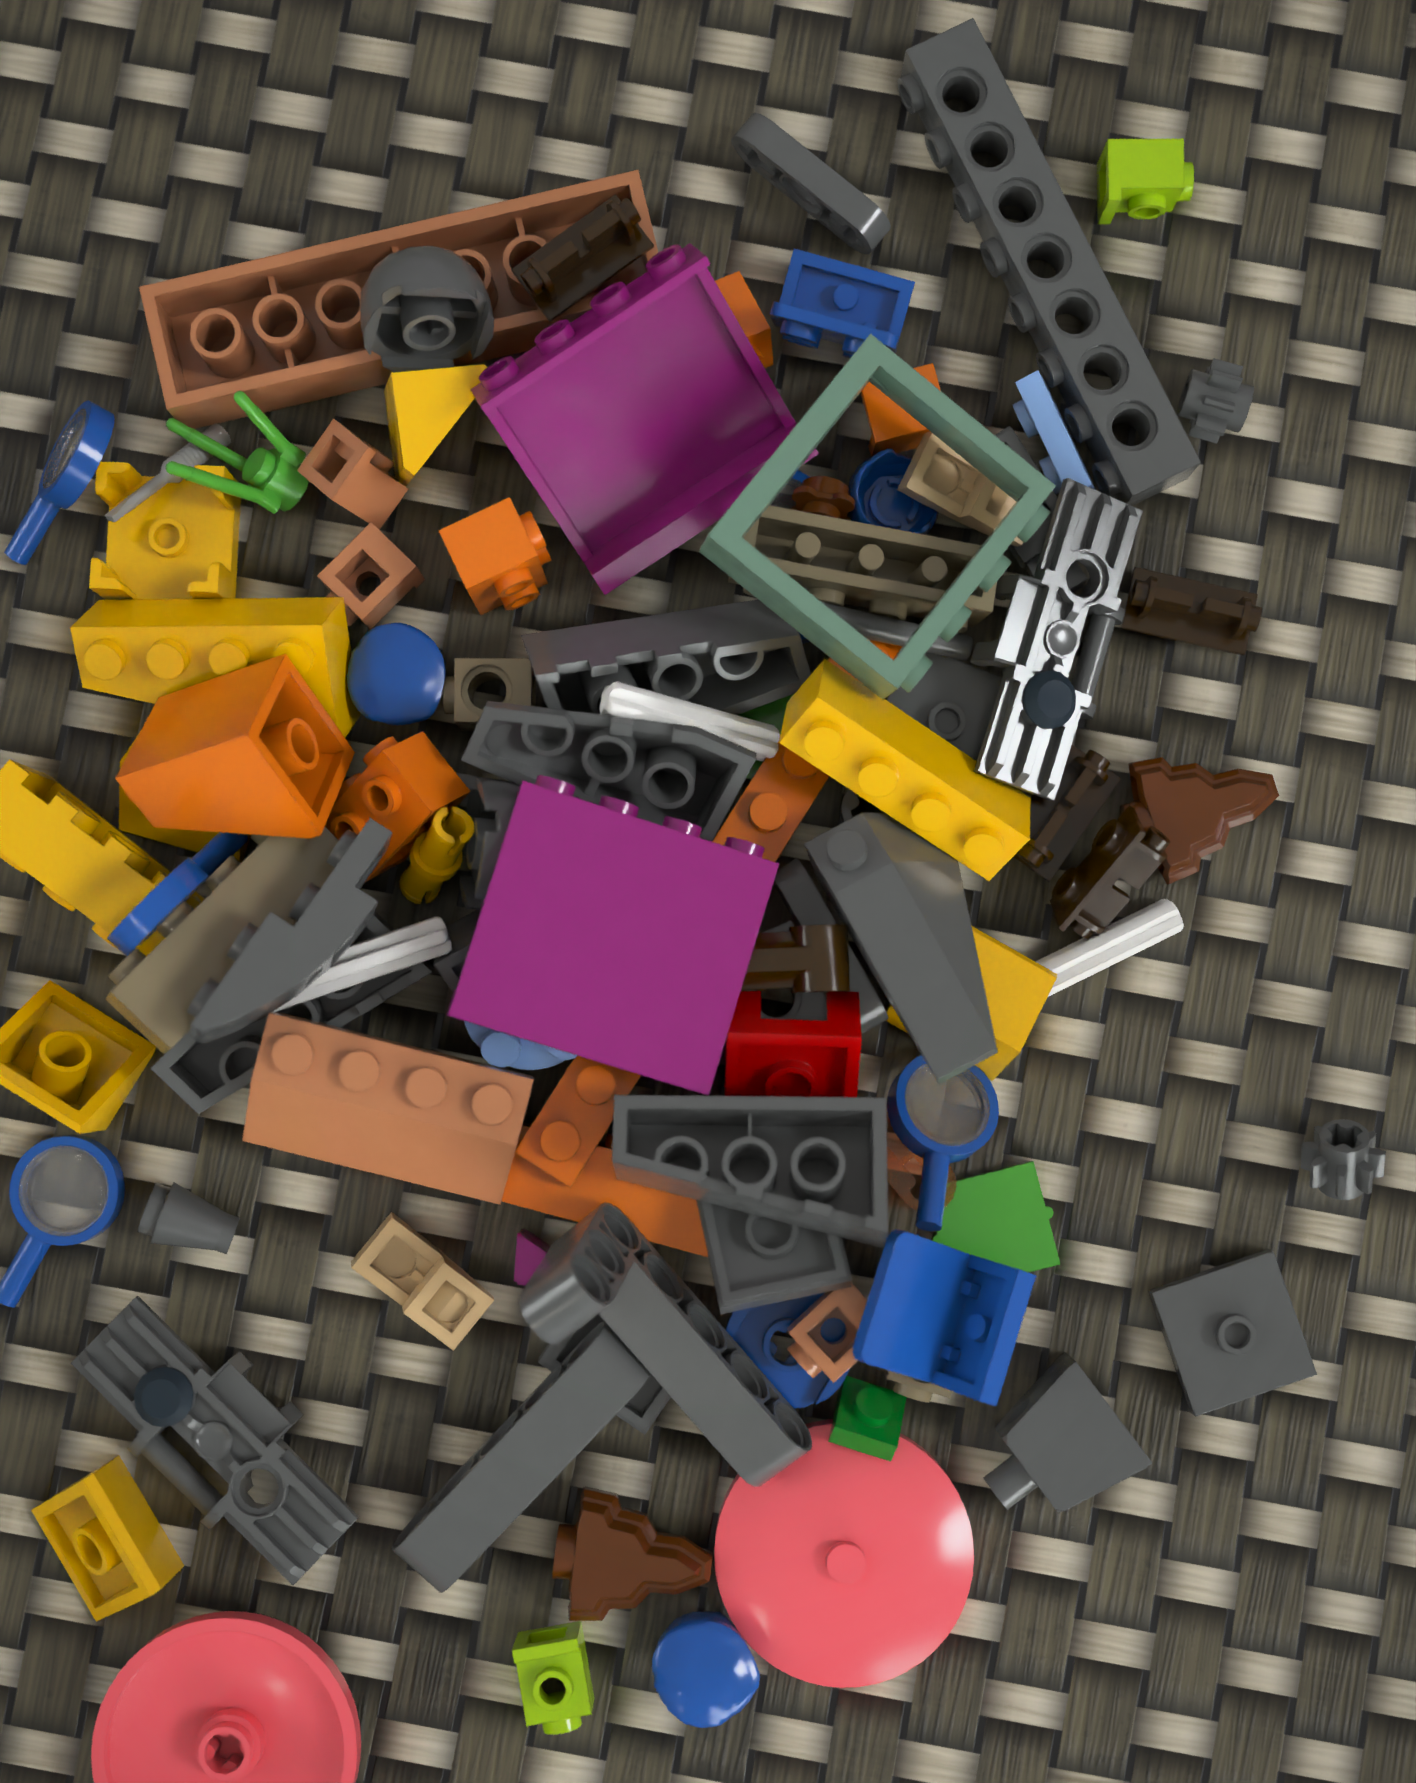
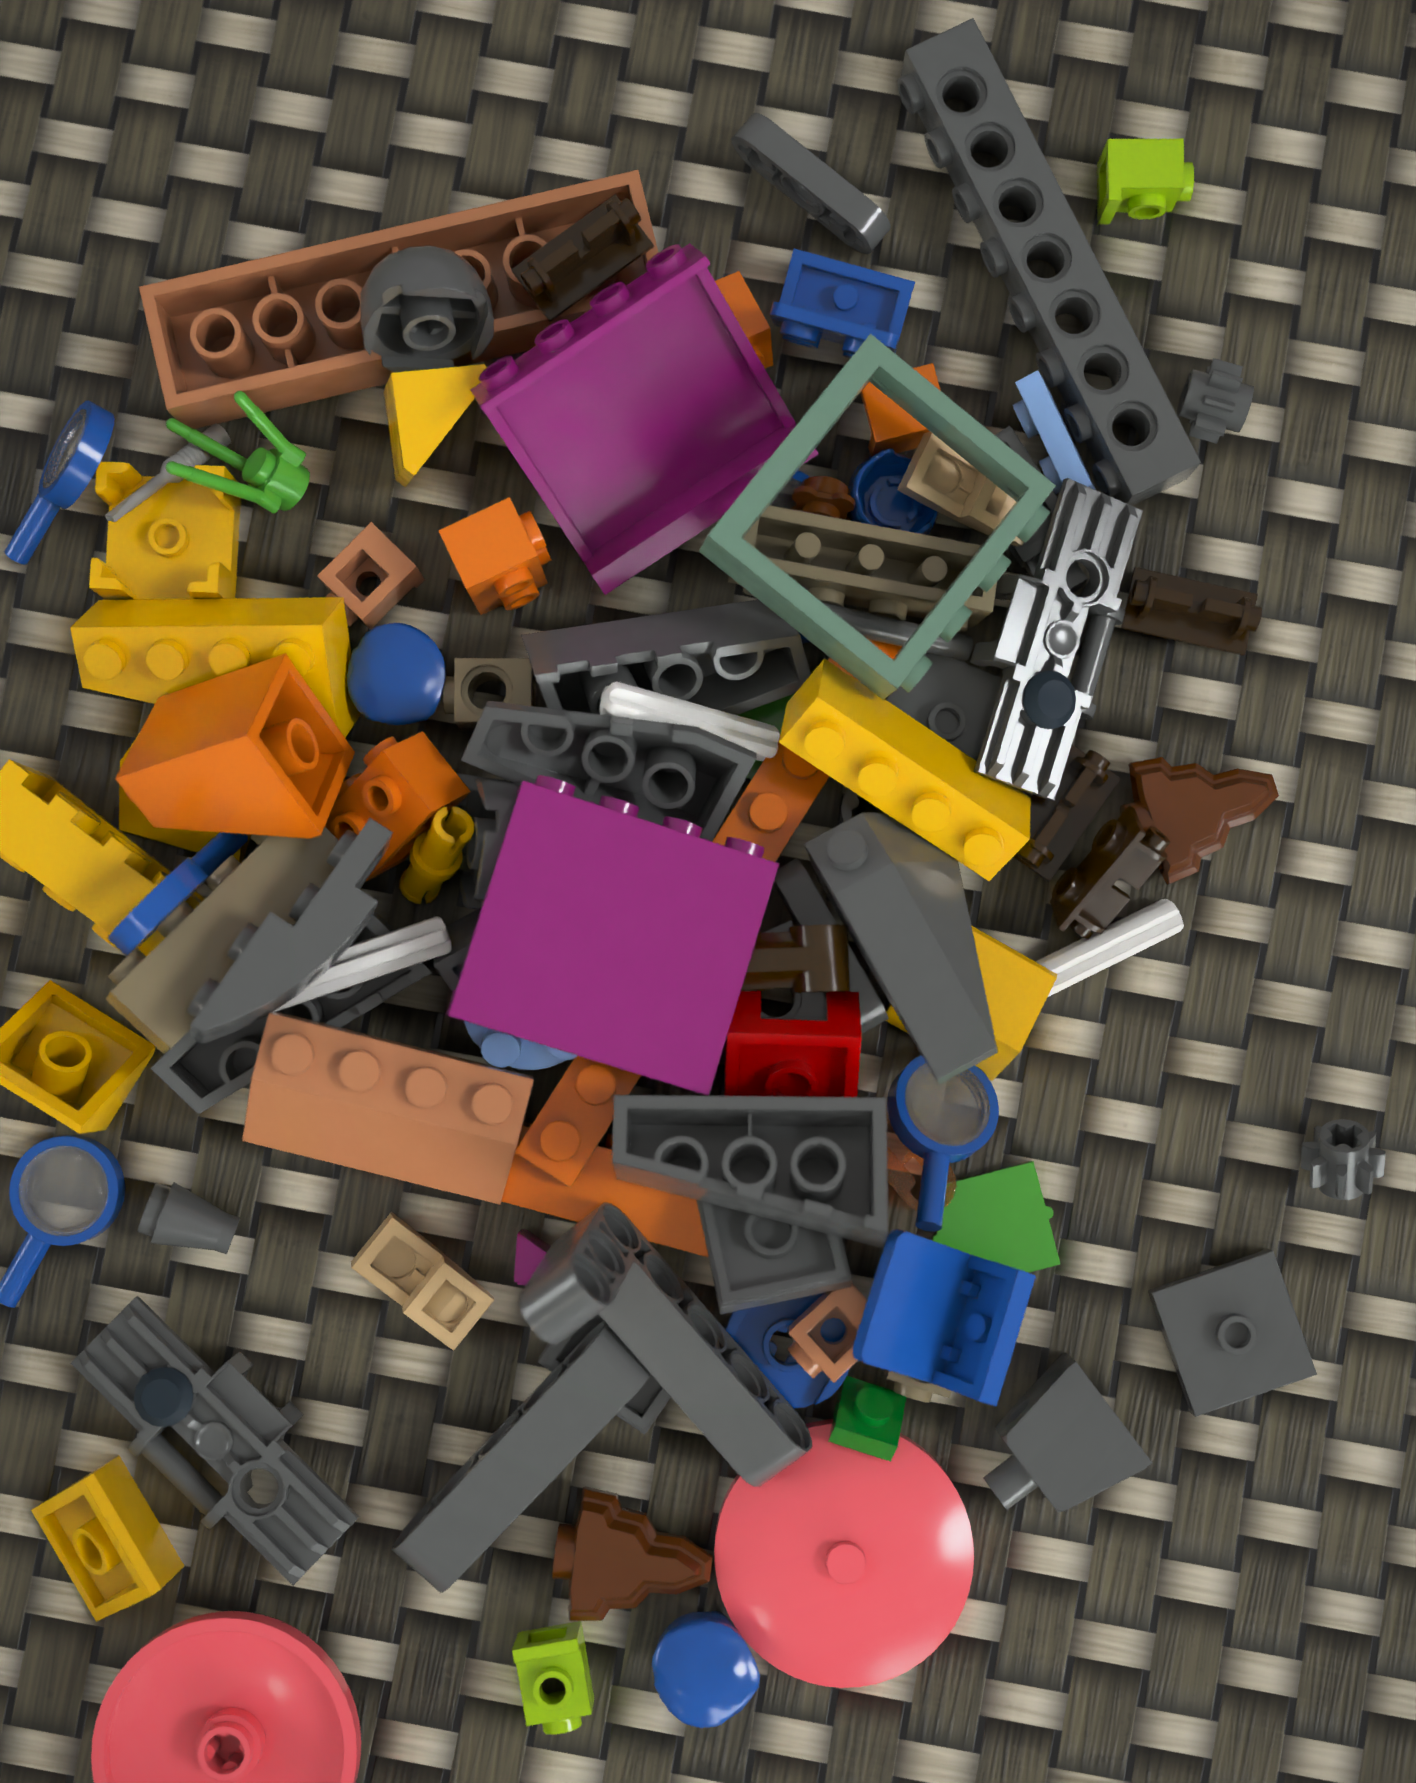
(353, 474): nougat brick -> none

